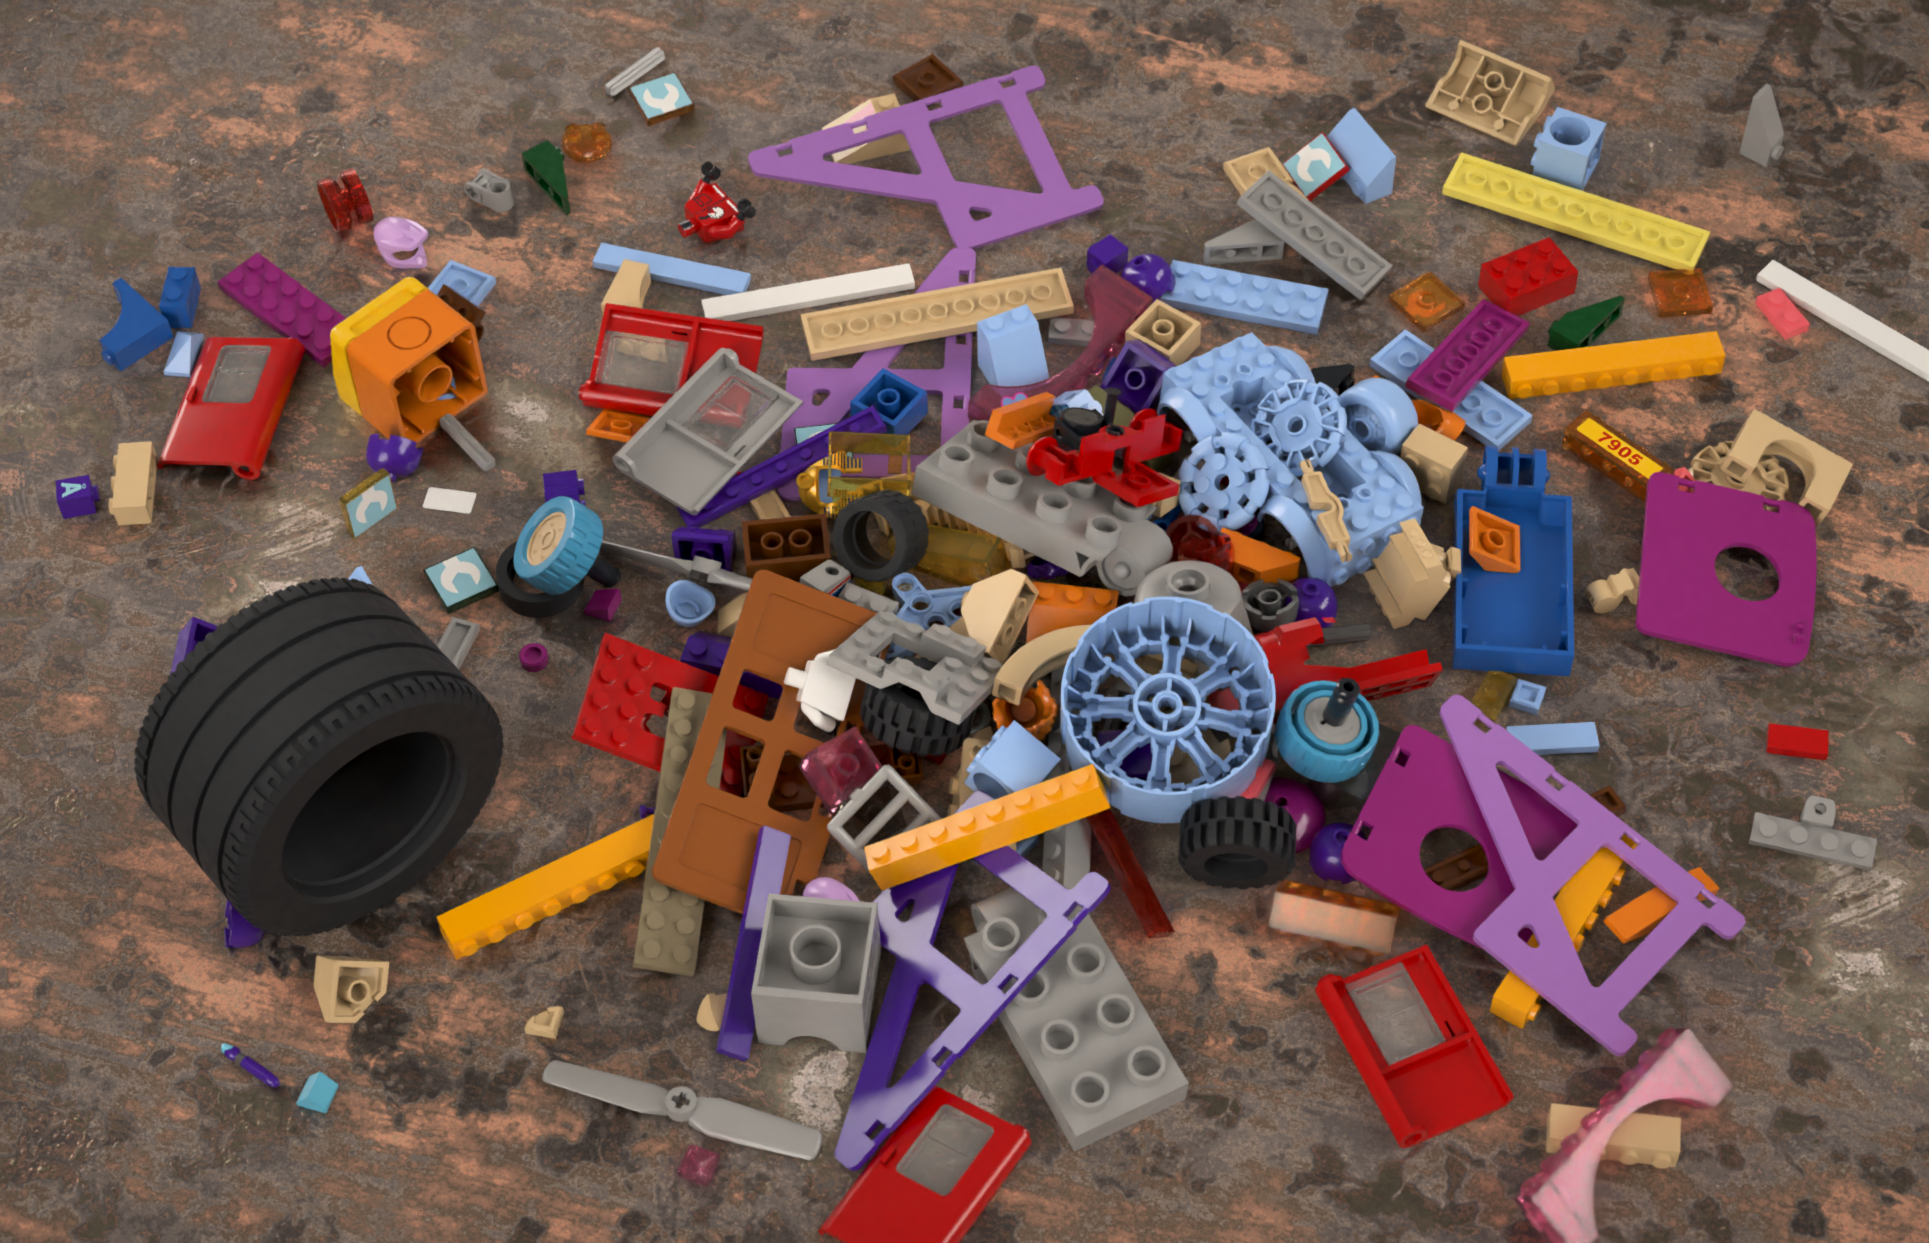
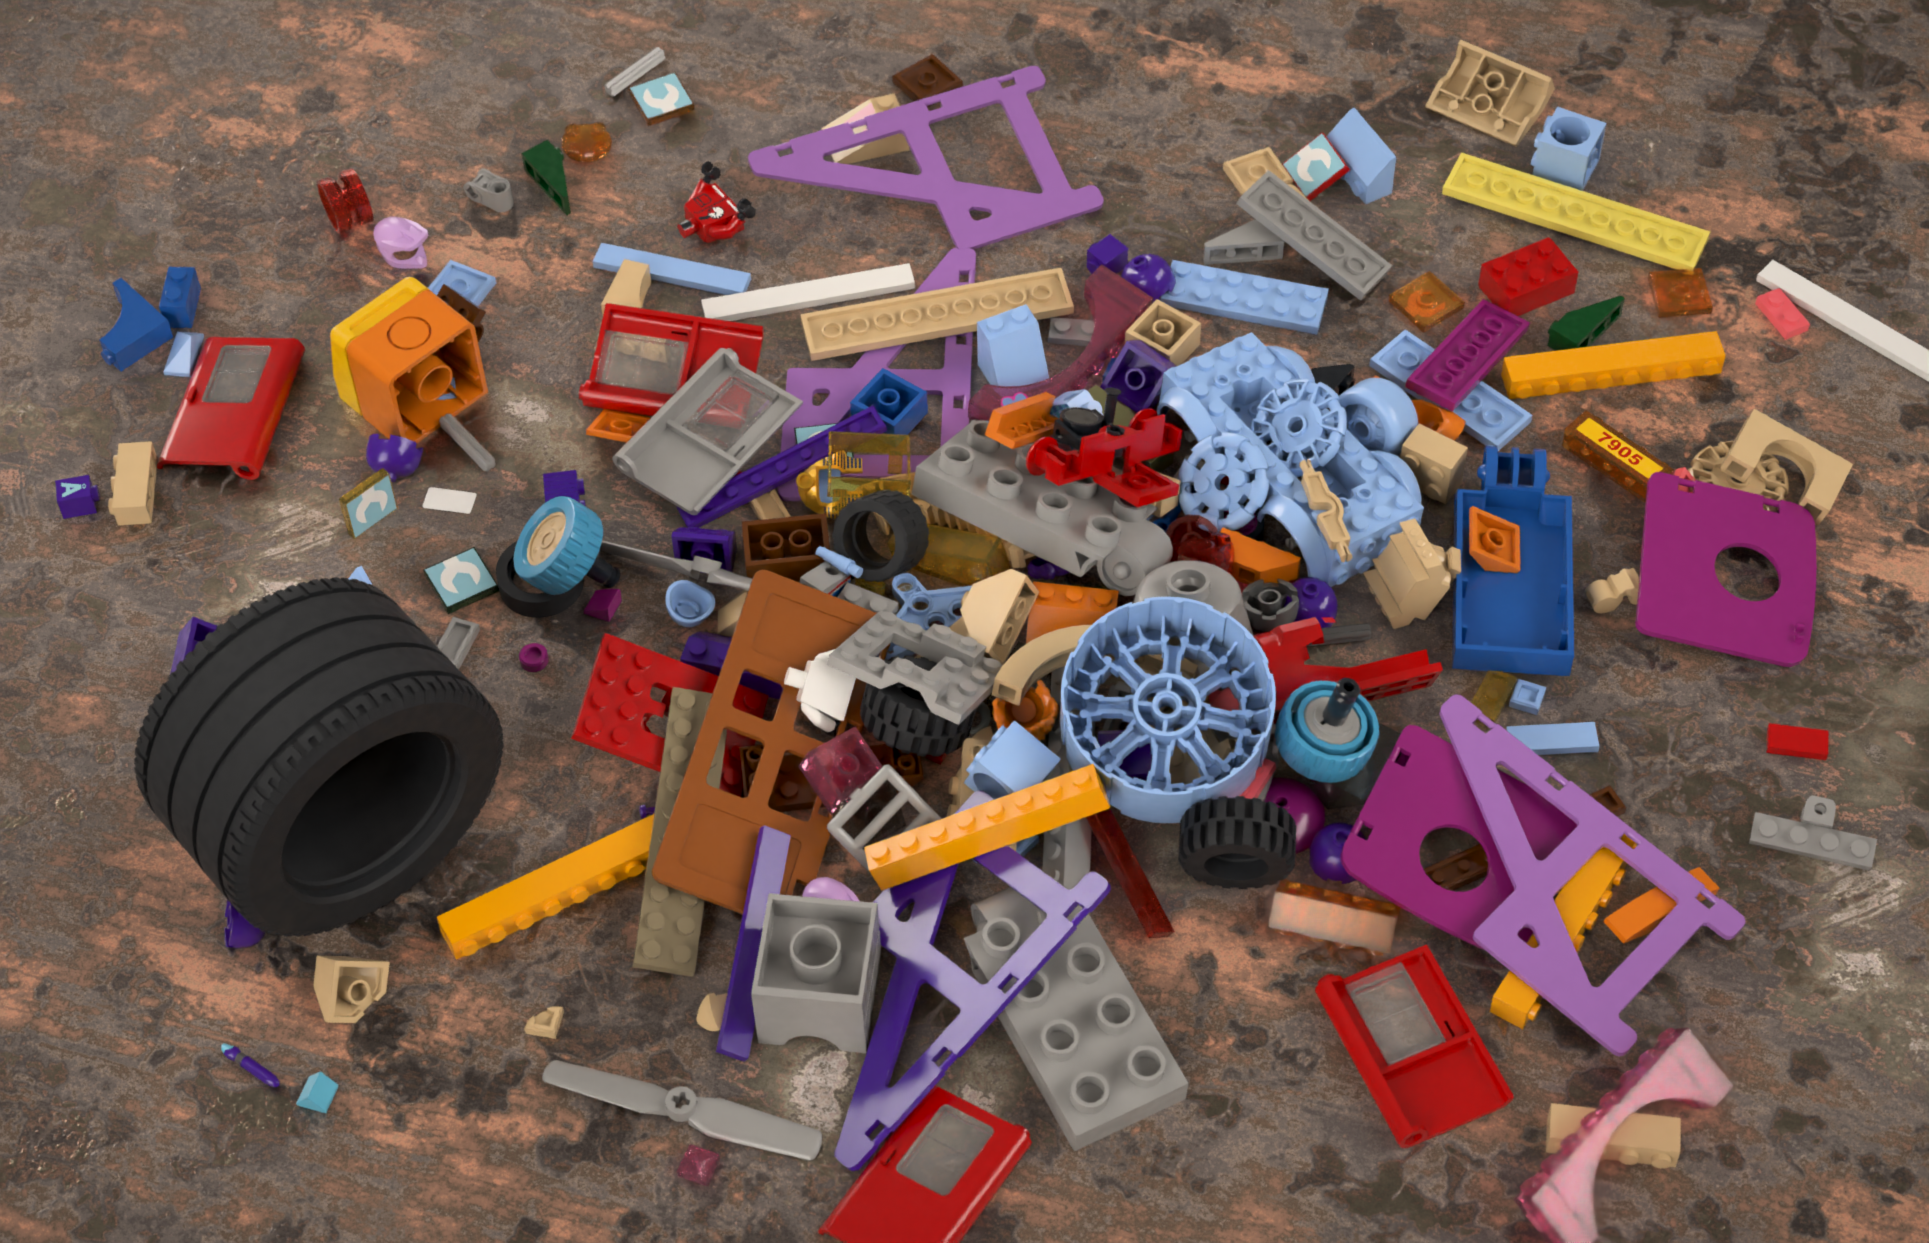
(283, 305): magenta plate -> none
(840, 562): none -> light blue animal
(1763, 129): light grey slope -> none

